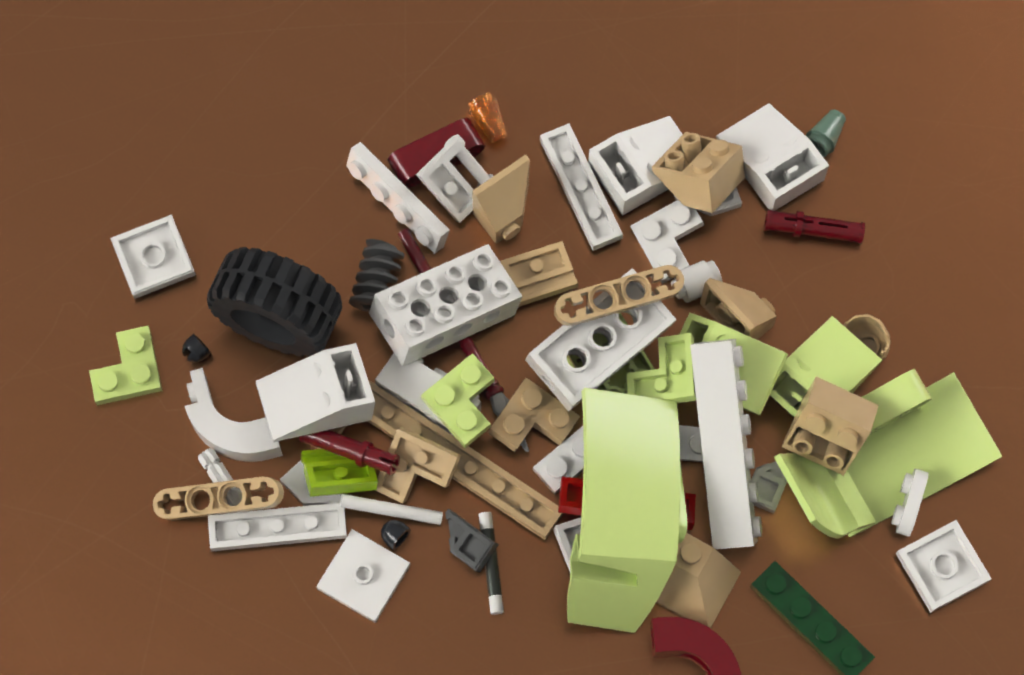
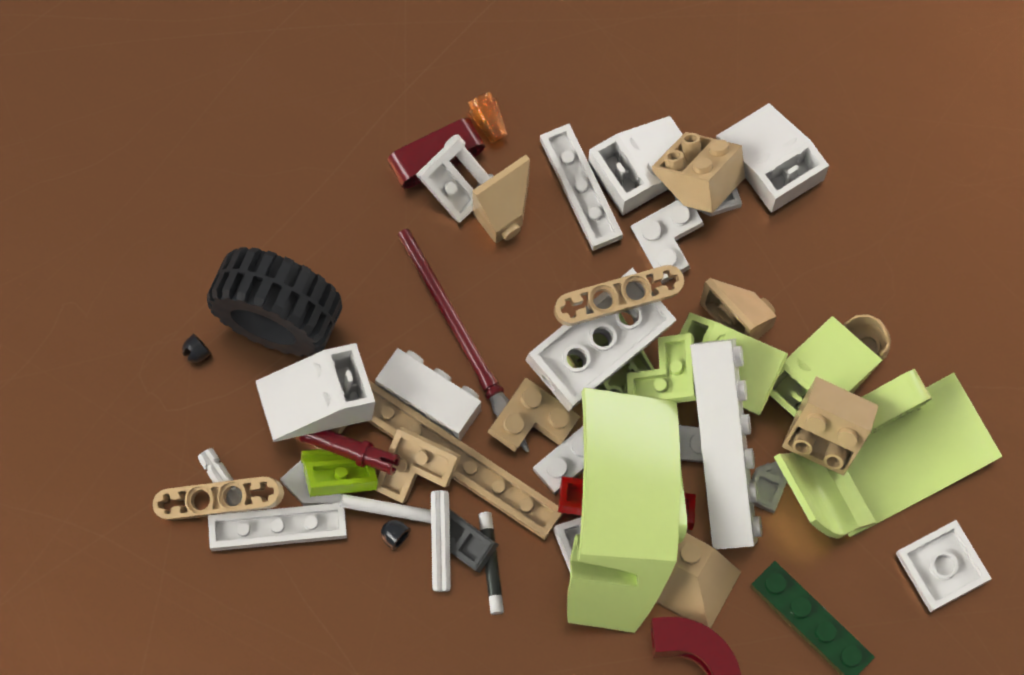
(135, 375): yellowish green plate -> none
(153, 256): white plate -> none
(232, 439): white arch -> none
(363, 575): white plate -> none
(374, 272): dark grey piece -> none
(397, 197): white plate -> none
(440, 541): none -> white axle
(445, 304): white brick -> none
(452, 398): yellowish green plate -> none
(541, 272): tan plate -> none
(695, 278): white brick -> none
(814, 226): dark red pin -> none
(827, 132): sand green cone -> none
(905, 515): white plate -> none

